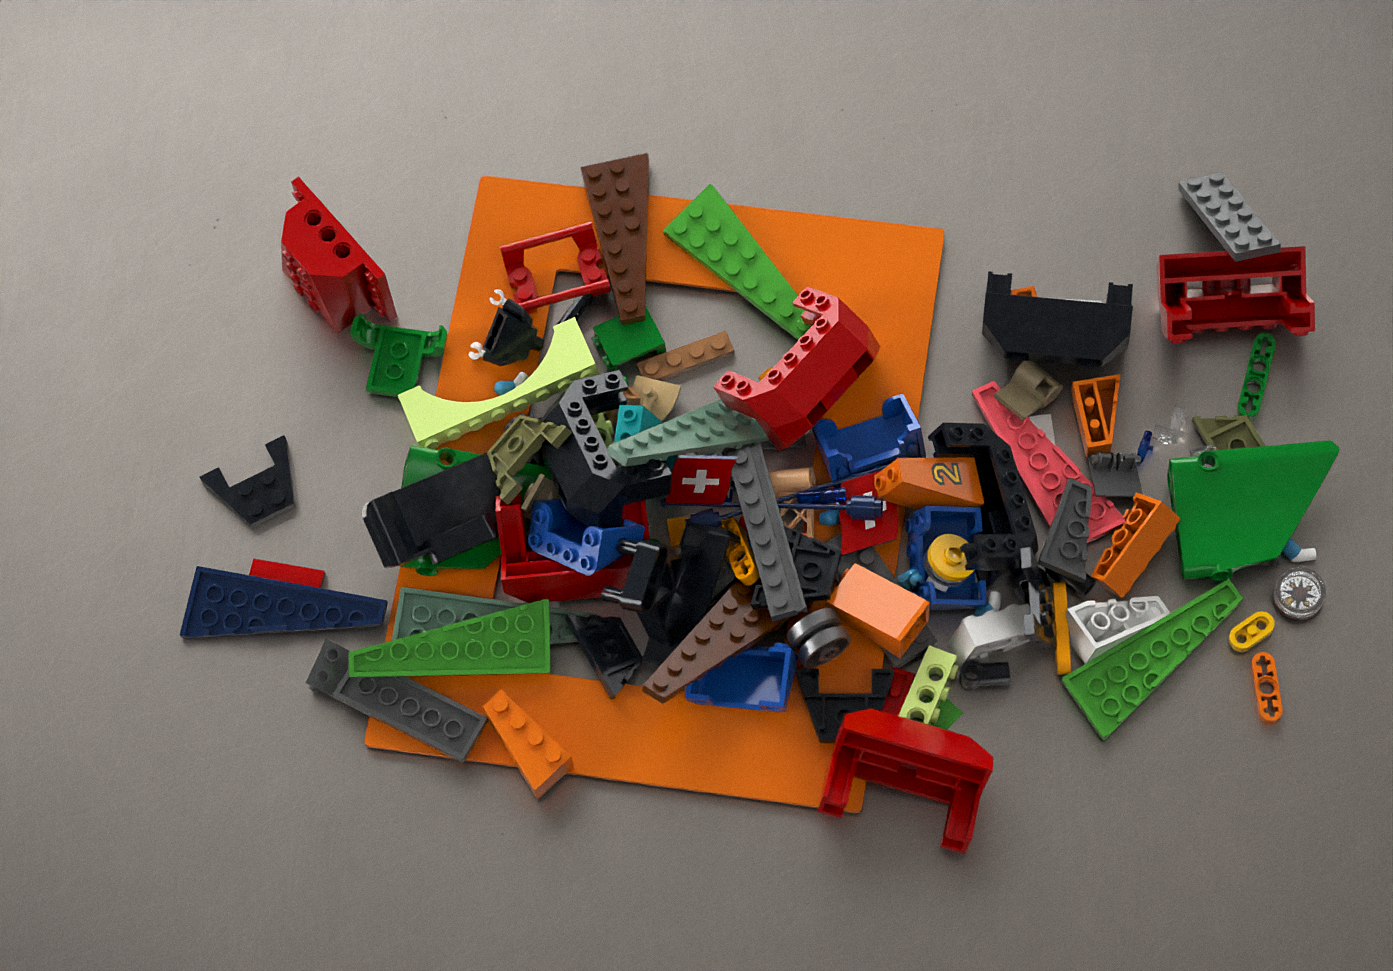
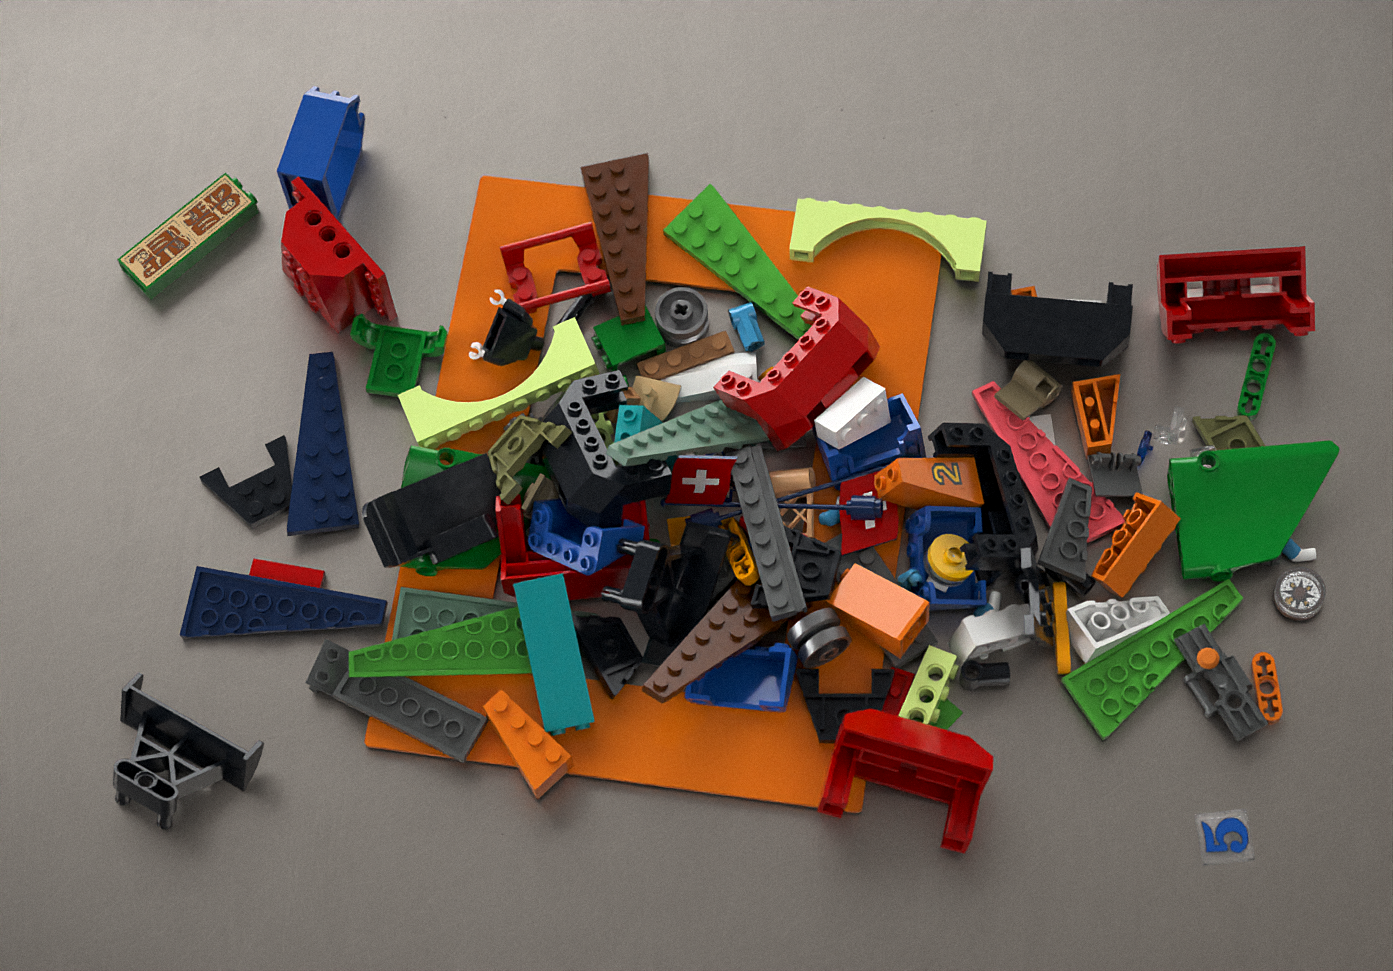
(184, 738): none -> black piece
(189, 235): none -> brick
(322, 472): none -> dark blue wing
(323, 147): none -> blue container
(504, 387): dark azure arm -> none
(554, 654): none -> teal brick
(682, 317): none -> flat silver wheel
(699, 381): none -> white wedge
(745, 321): none -> dark azure piece
(822, 496): clear blue axle -> none
(854, 414): none -> white wedge
(954, 237): none -> yellowish green arch
(1224, 837): none -> clear tile
(1226, 676): none -> dark grey piece
(1229, 217): plate -> none
(1250, 632): yellow plate -> none

